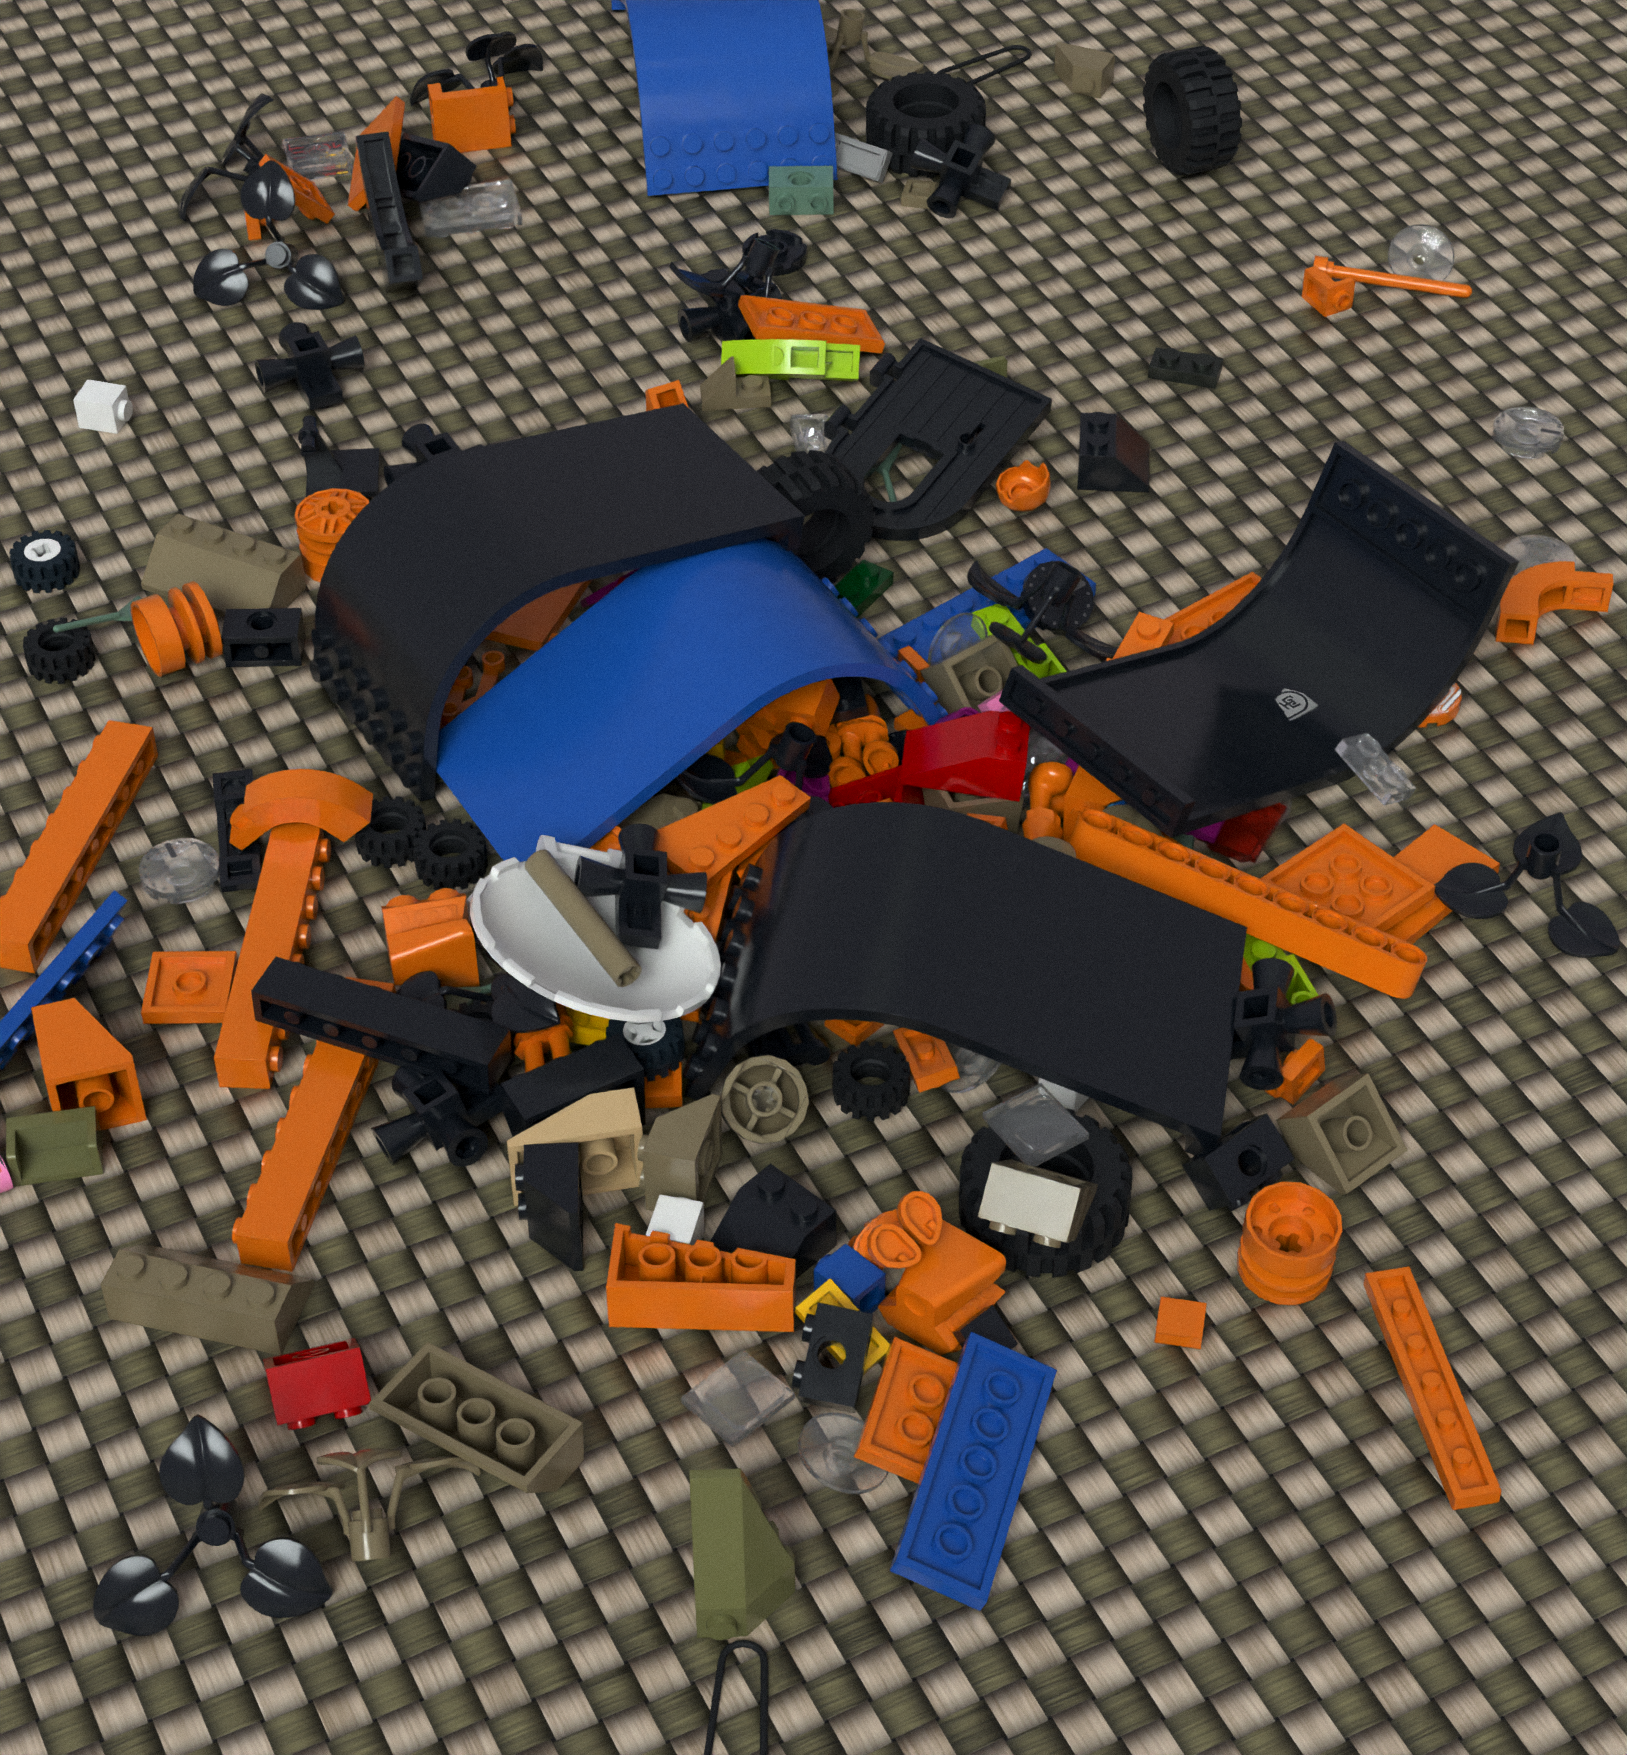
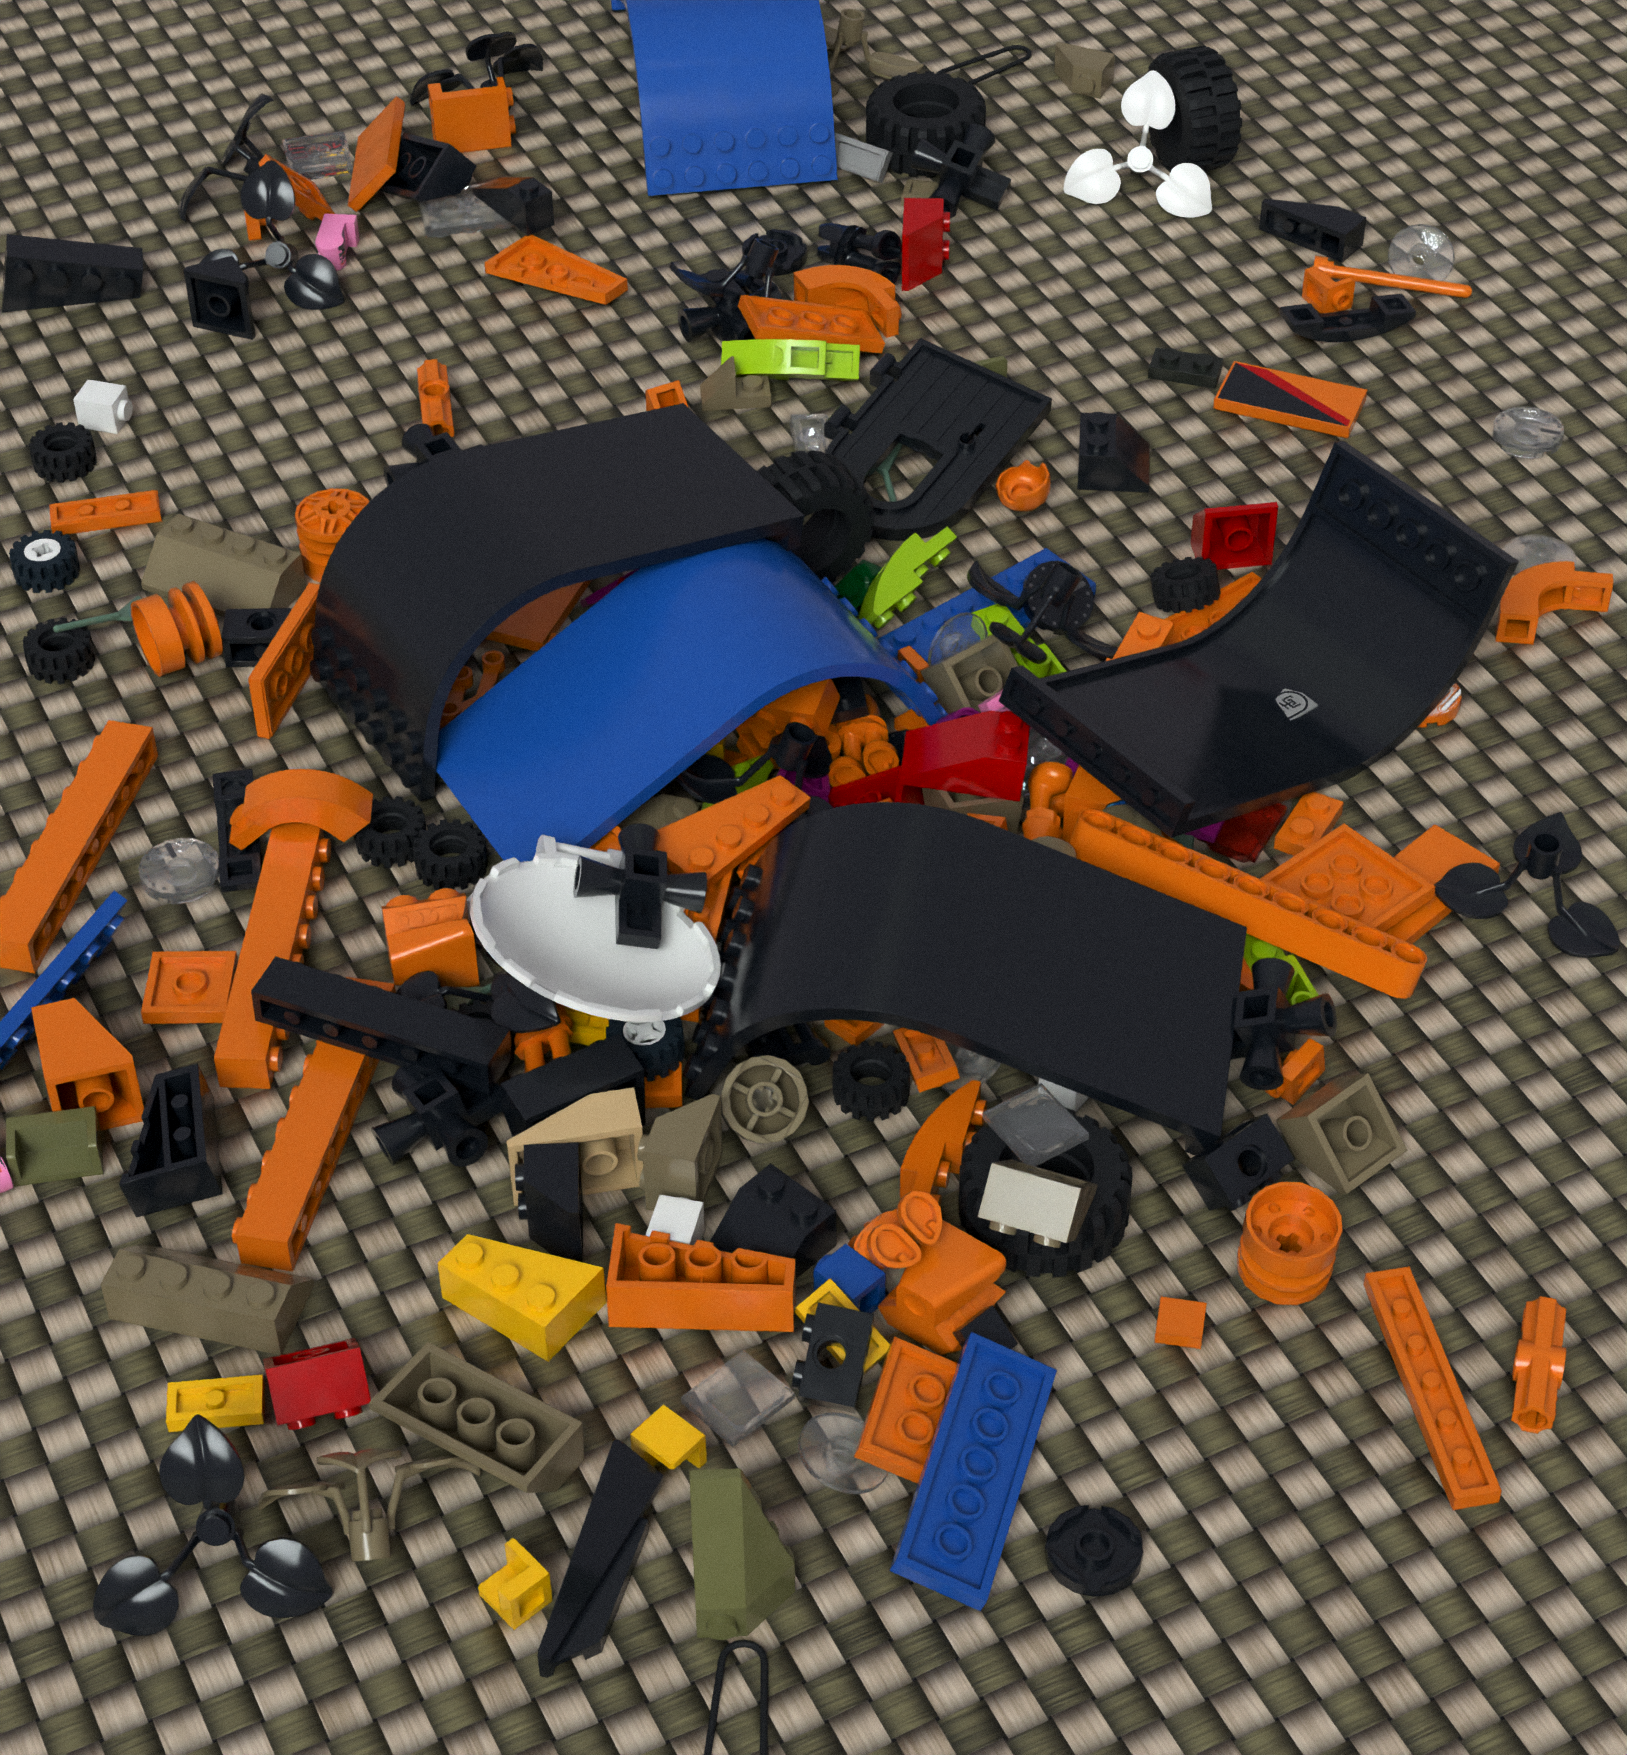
(63, 452): none -> black tyre
(67, 273): none -> black wedge
(105, 512): none -> orange tile
(177, 1147): none -> black wedge
(219, 1400): none -> yellow plate
(220, 297): none -> black slope
(284, 665): none -> orange tile
(310, 365): black brick -> none
(335, 236): none -> bright pink leg
(337, 468): black plate -> none
(386, 214): black arch -> none
(435, 397): none -> orange piece
(517, 1588): none -> yellow panel
(520, 201): none -> black slope
(522, 1291): none -> yellow wedge
(555, 269): none -> orange wing
(583, 918): dark tan piece -> none
(601, 1560): none -> black wedge
(669, 1440): none -> yellow panel
(801, 190): sand green brick -> none
(848, 240): none -> black piece
(852, 289): none -> orange arch
(902, 576): none -> lime slope
(923, 240): none -> red slope
(941, 1142): none -> orange slope
(1094, 1550): none -> black tile
(1095, 177): none -> white plant
(1185, 584): none -> black tyre
(1235, 535): none -> red slope
(1290, 399): none -> tile
(1308, 822): none -> orange plate
(1314, 226): none -> black slope
(1375, 768): clear plate -> none
(1382, 316): none -> black slope
(1539, 1365): none -> orange piece

